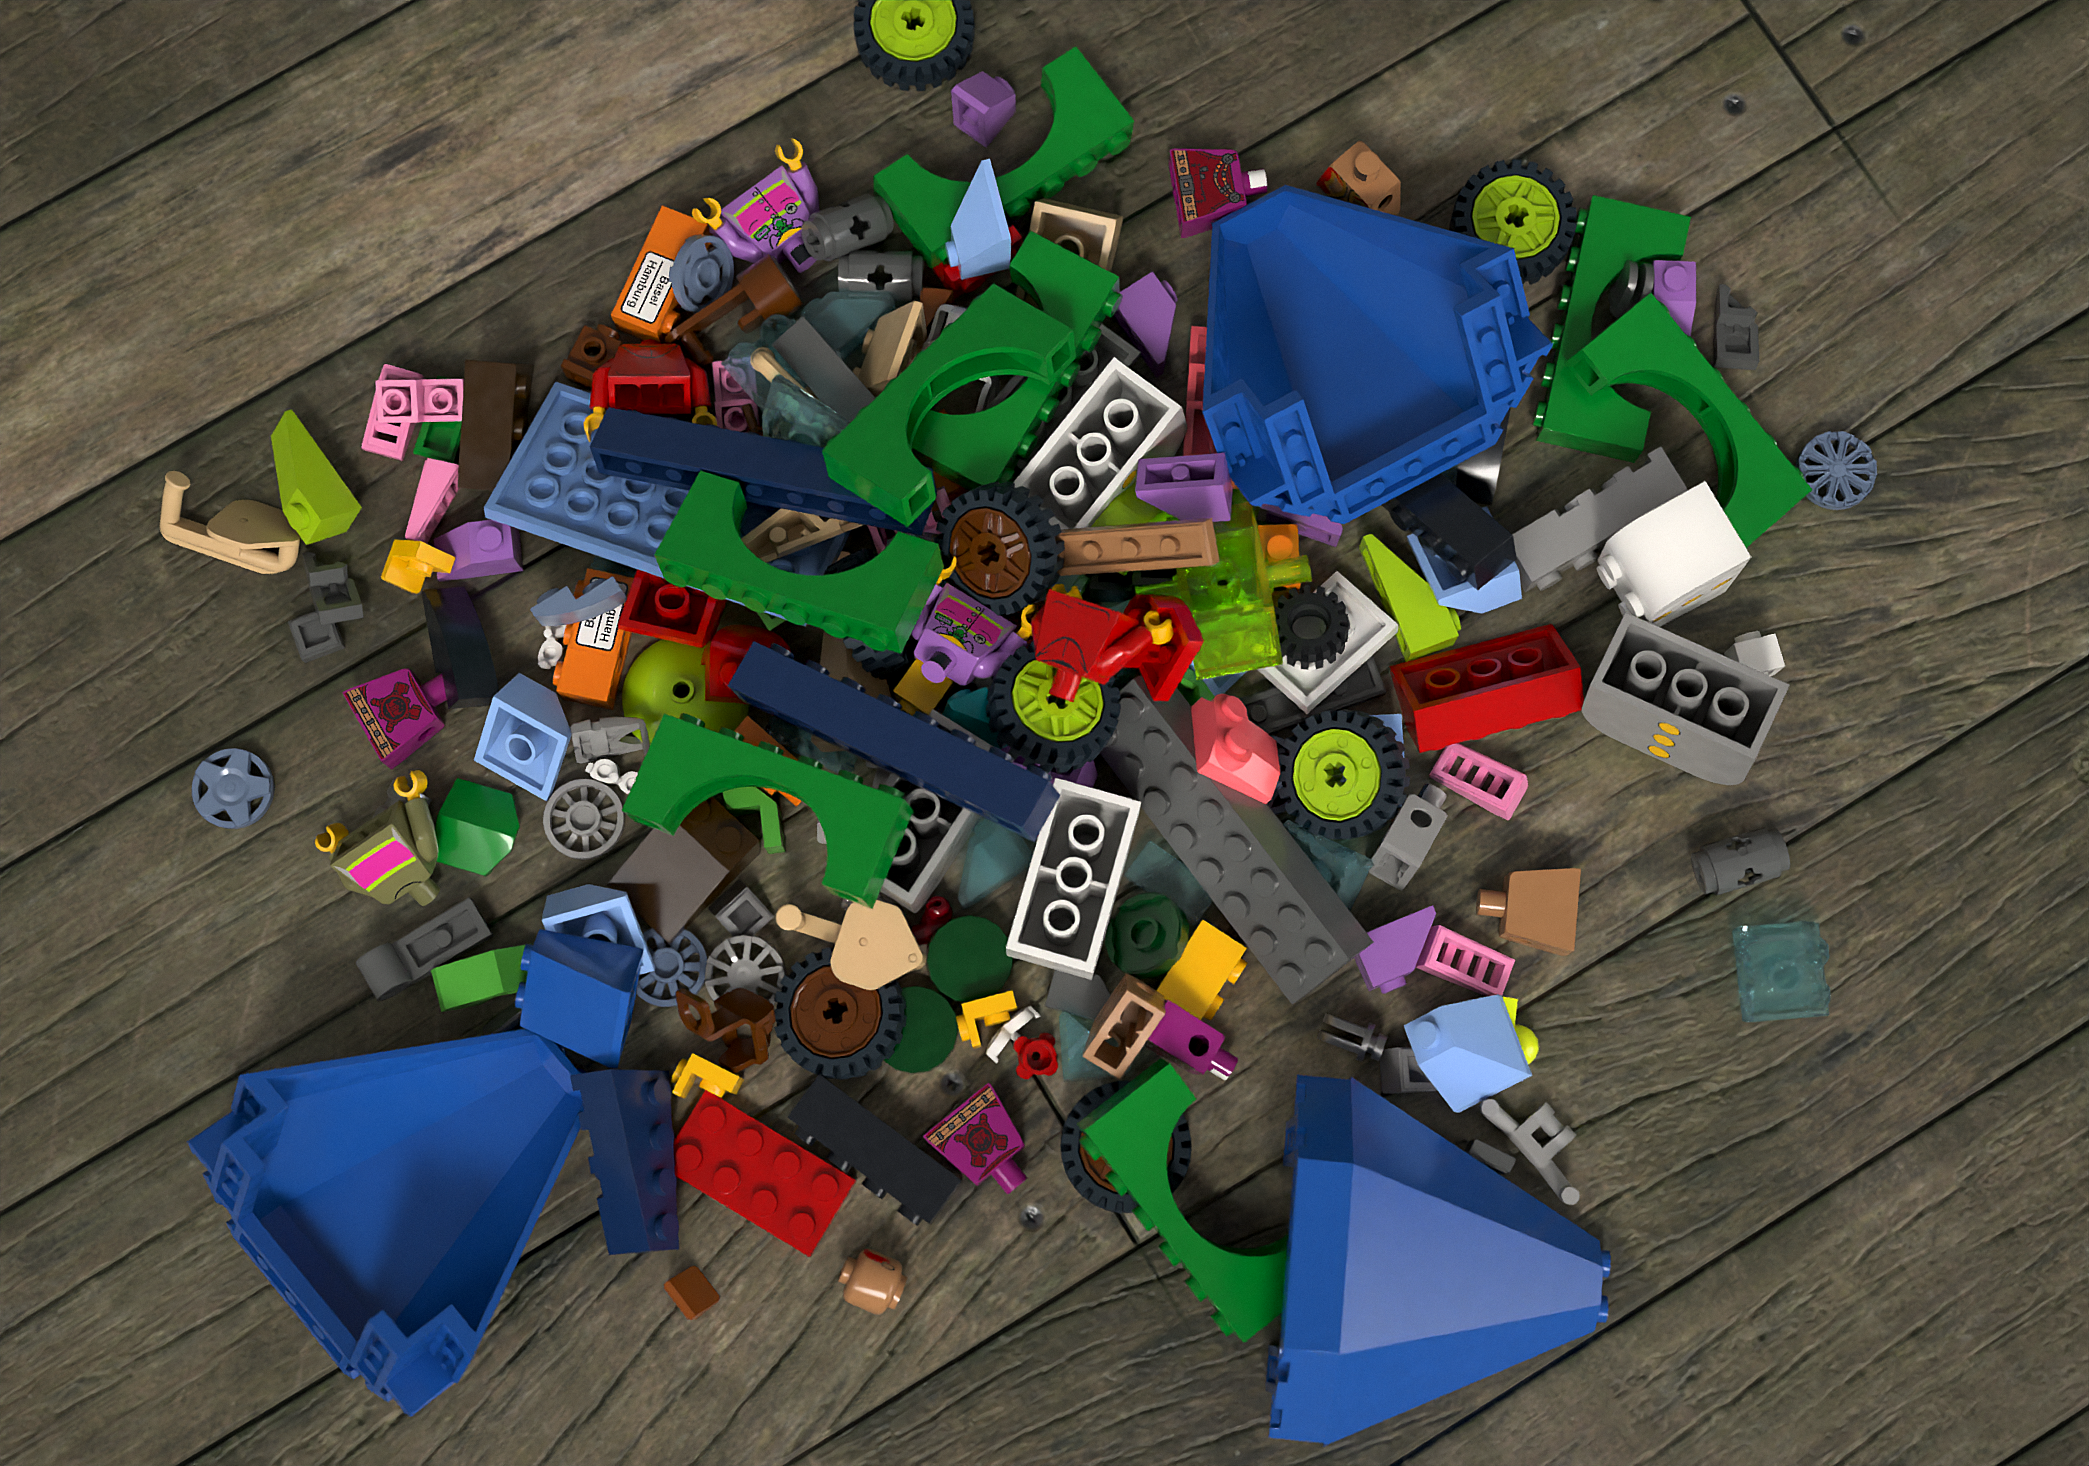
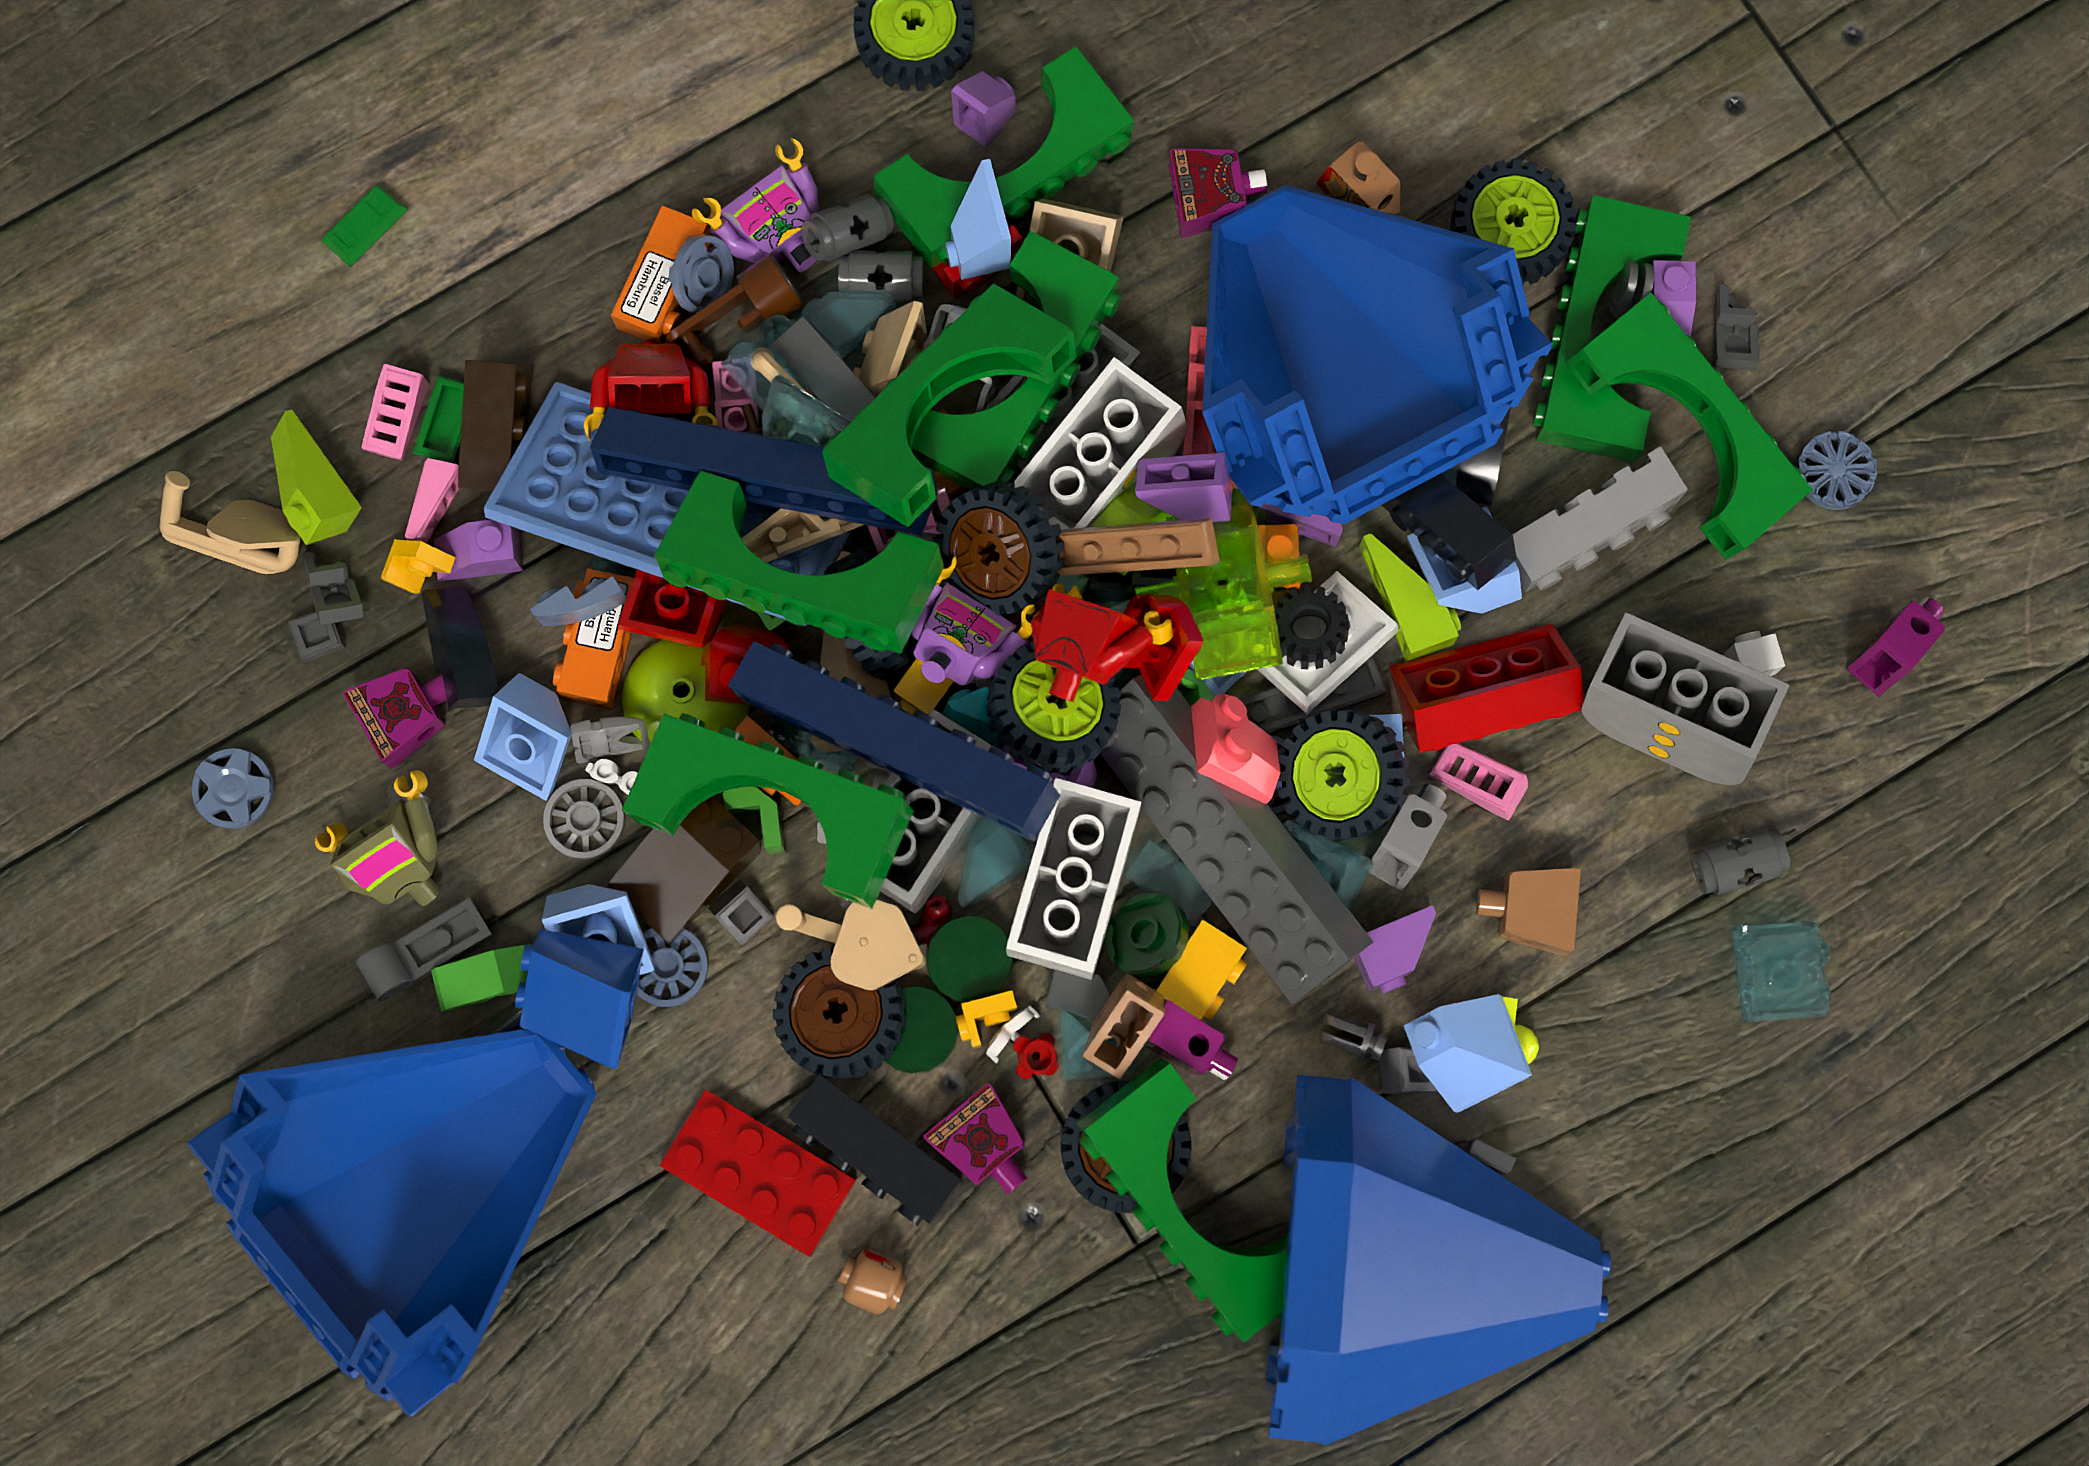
(364, 225): none -> green tile
(419, 400): bright pink slope -> none
(476, 827): green slope -> none
(551, 649): white piece -> none
(579, 365): reddish brown brick -> none
(632, 1157): dark blue wedge -> none
(692, 1292): dark orange slope -> none
(713, 1077): yellow bracket -> none
(733, 1011): reddish brown piece -> none
(744, 972): light grey wheel -> none
(932, 300): dark orange slope -> none
(1148, 319): medium lavender slope -> none
(1442, 969): bright pink slope -> none
(1539, 1156): light grey piece -> none
(1673, 558): white brick -> none
(1898, 645): none -> magenta torso

